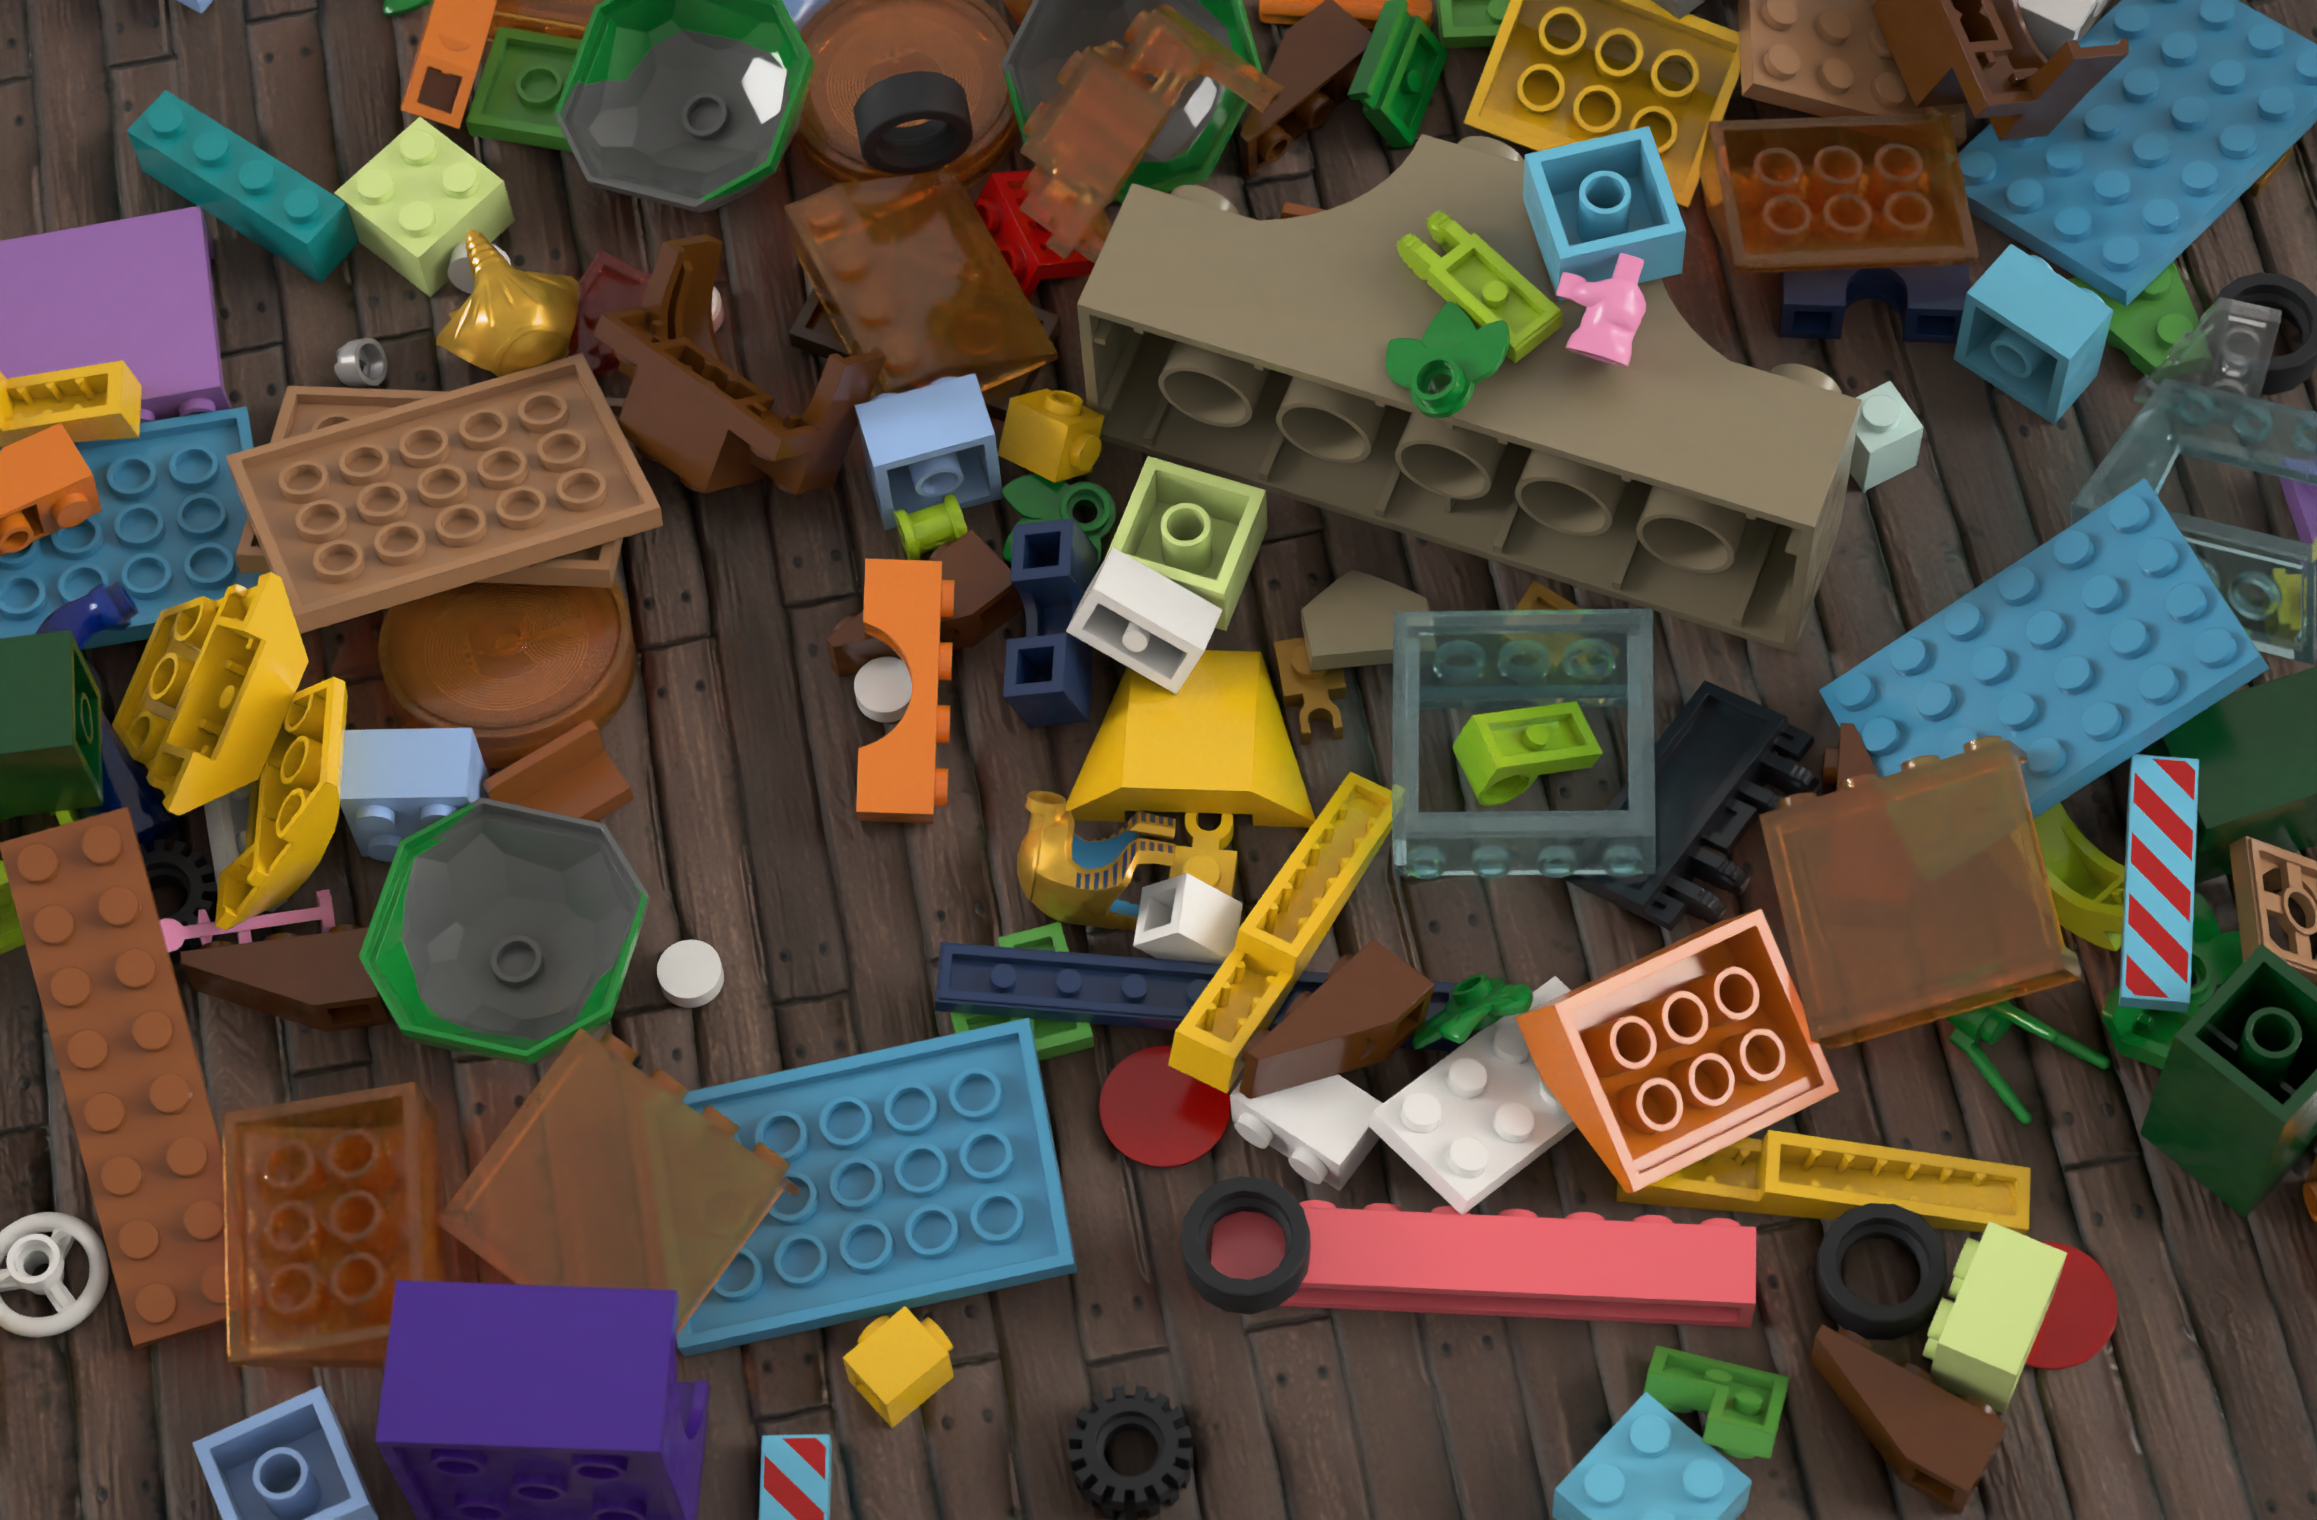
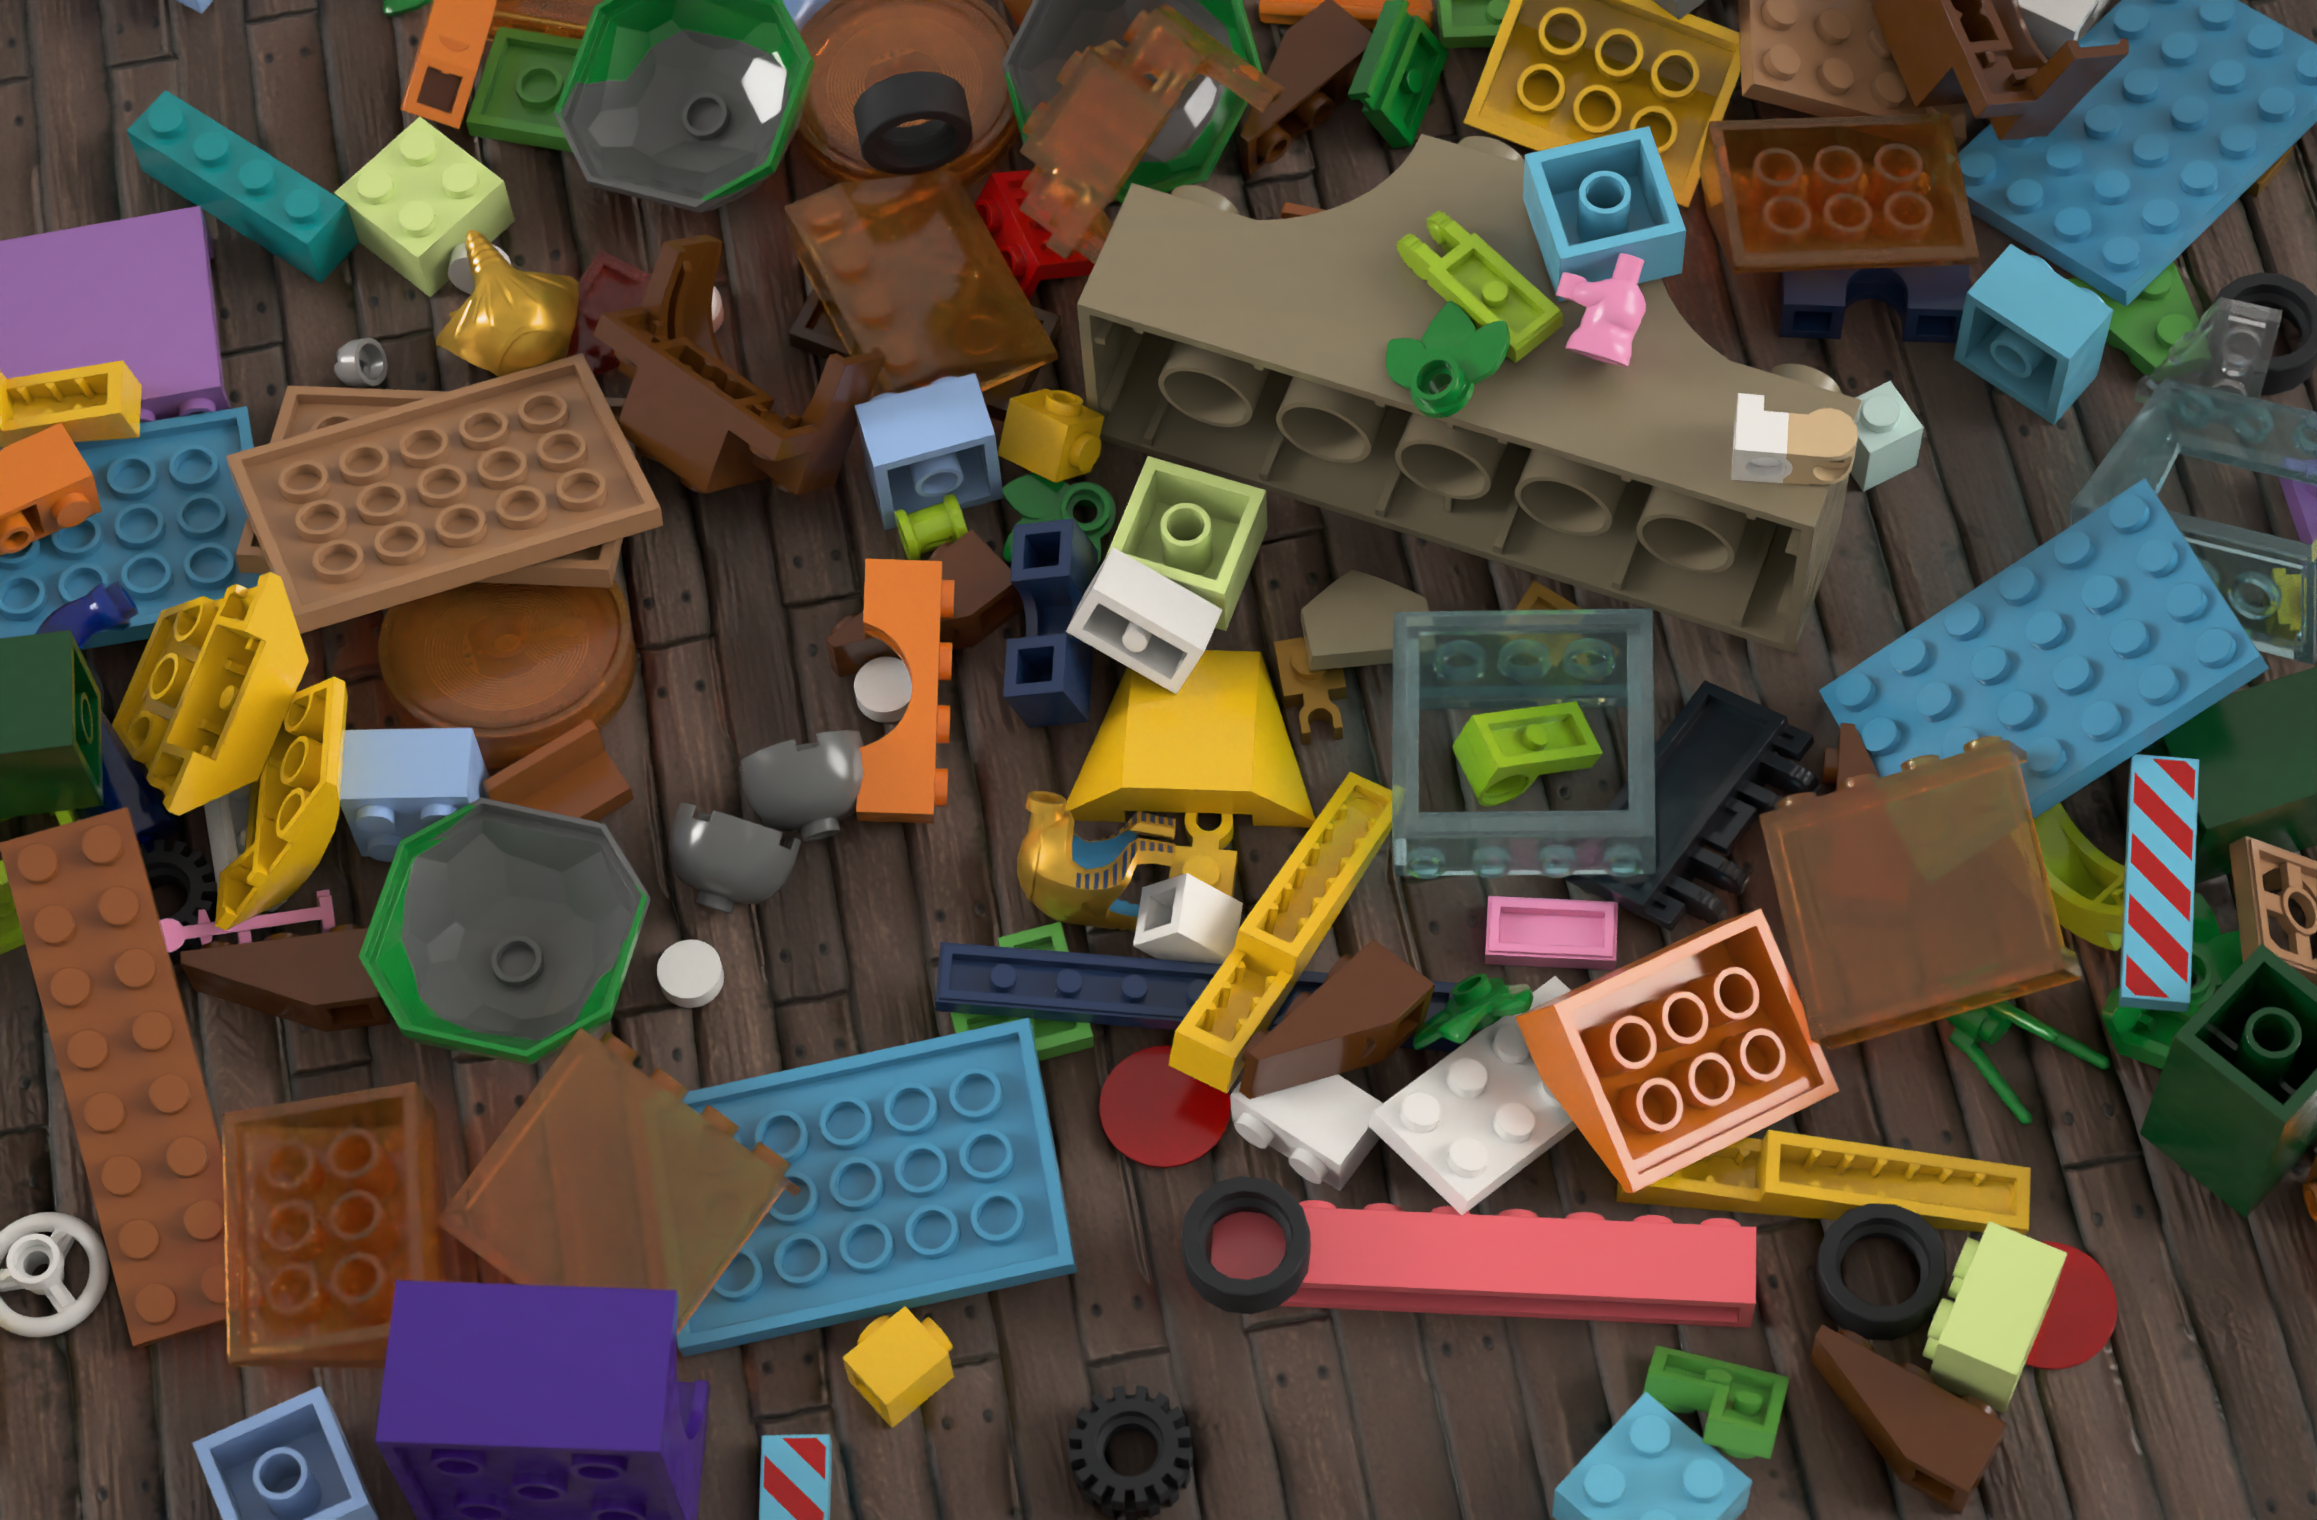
(729, 858): none -> dark grey cylinder
(806, 783): none -> dark grey cylinder
(1551, 933): none -> bright pink tile
(1791, 445): none -> leg

